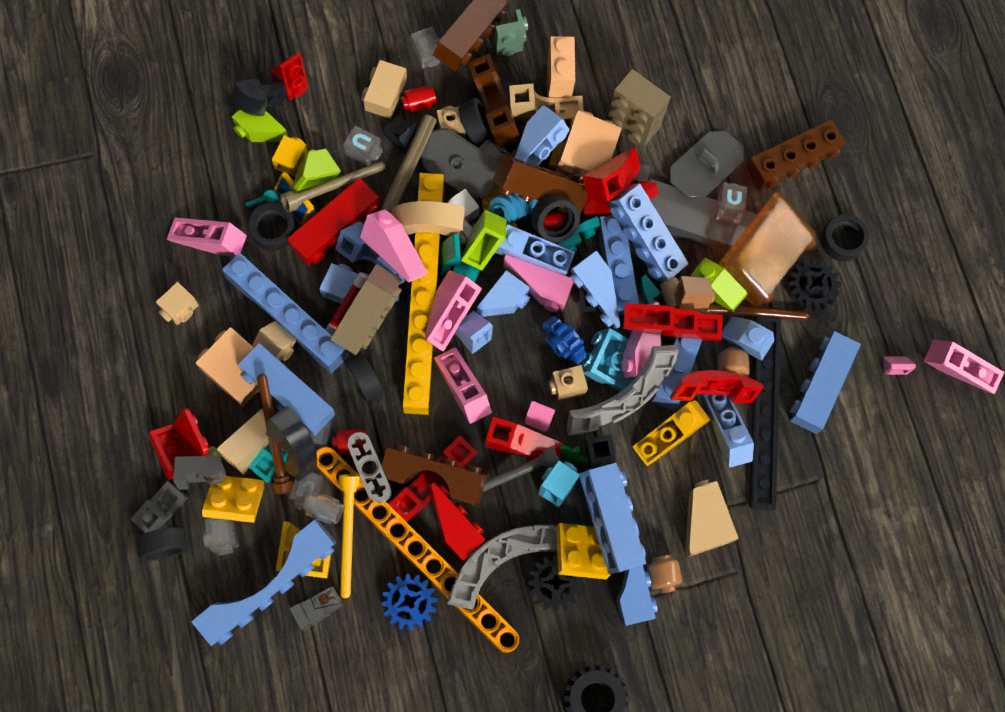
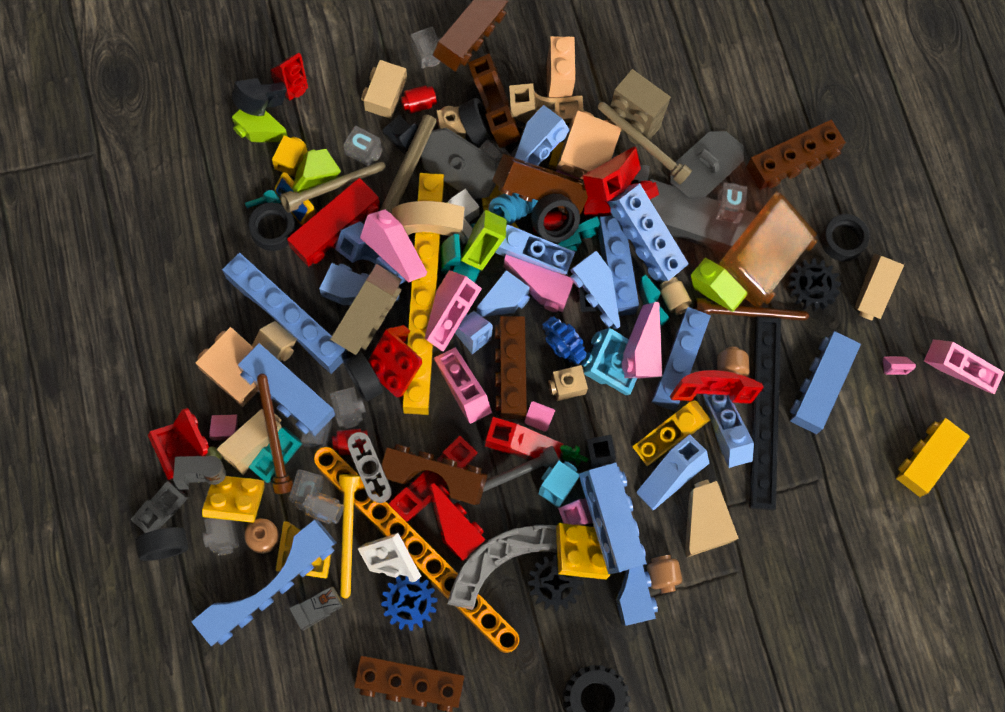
(176, 304): tan brick -> none
(206, 235): bright pink slope -> none
(222, 427): none -> bright pink slope
(262, 536): none -> medium nougat head
(293, 437): black brick -> none
(346, 303): red bar -> none
(347, 407): none -> clear brick
(389, 557): none -> white wing
(395, 361): none -> red bracket
(409, 682): none -> reddish brown brick
(511, 36): sand green bracket -> none
(512, 372): none -> reddish brown brick
(576, 513): none -> bright pink slope
(631, 398): light grey tile -> none
(672, 322): red slope -> none
(673, 472): none -> light blue slope
(678, 171): none -> dark tan piece
(694, 294): medium nougat brick -> none
(748, 336): light blue slope -> none
(878, 286): none -> tan slope
(931, 456): none -> yellow brick

